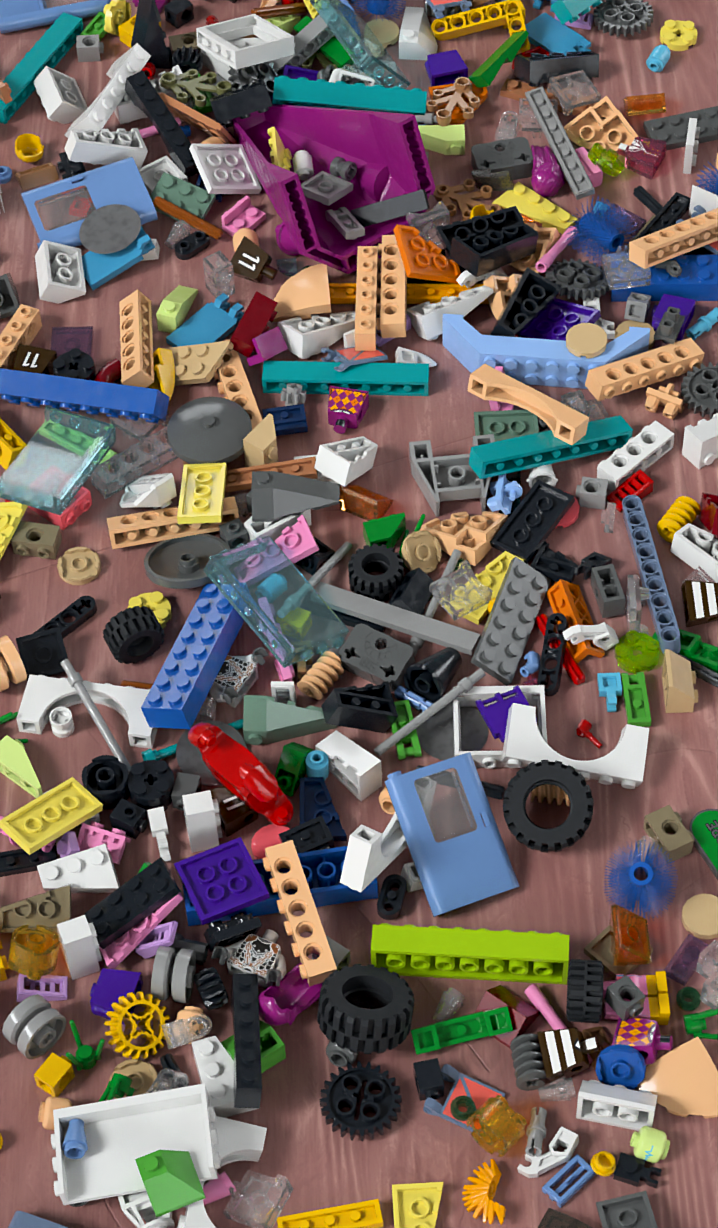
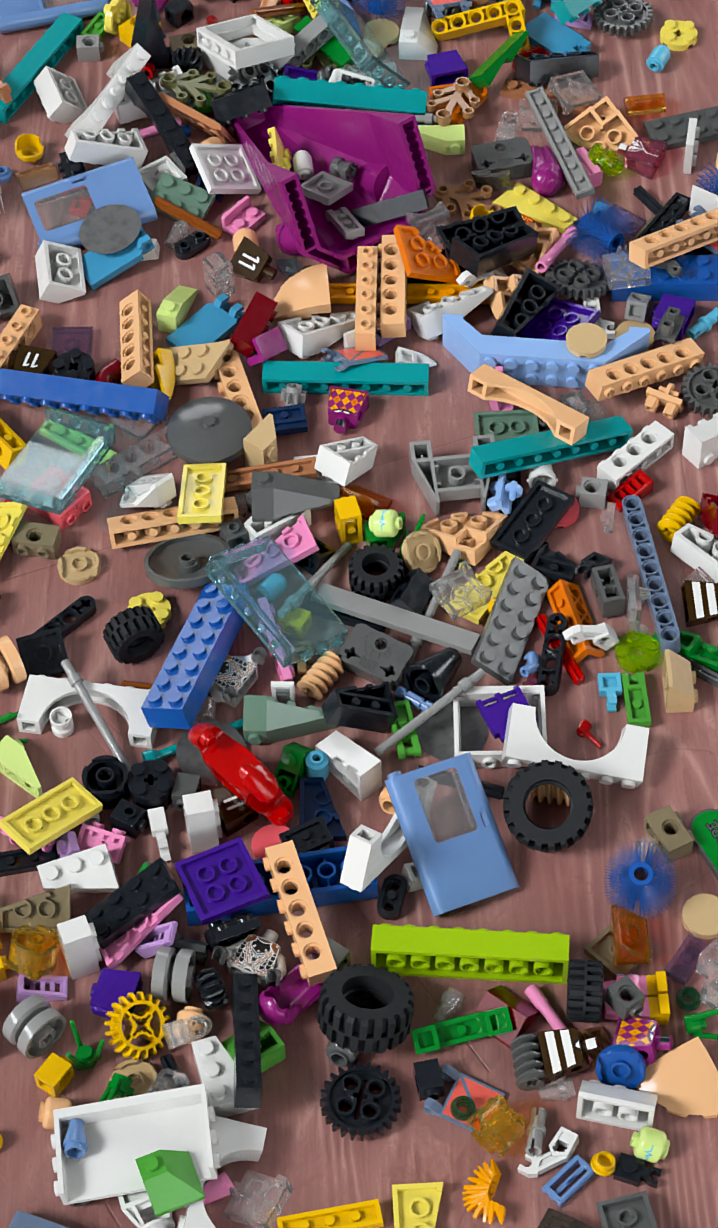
(348, 520): none -> yellow brick
(385, 523): none -> yellowish green head

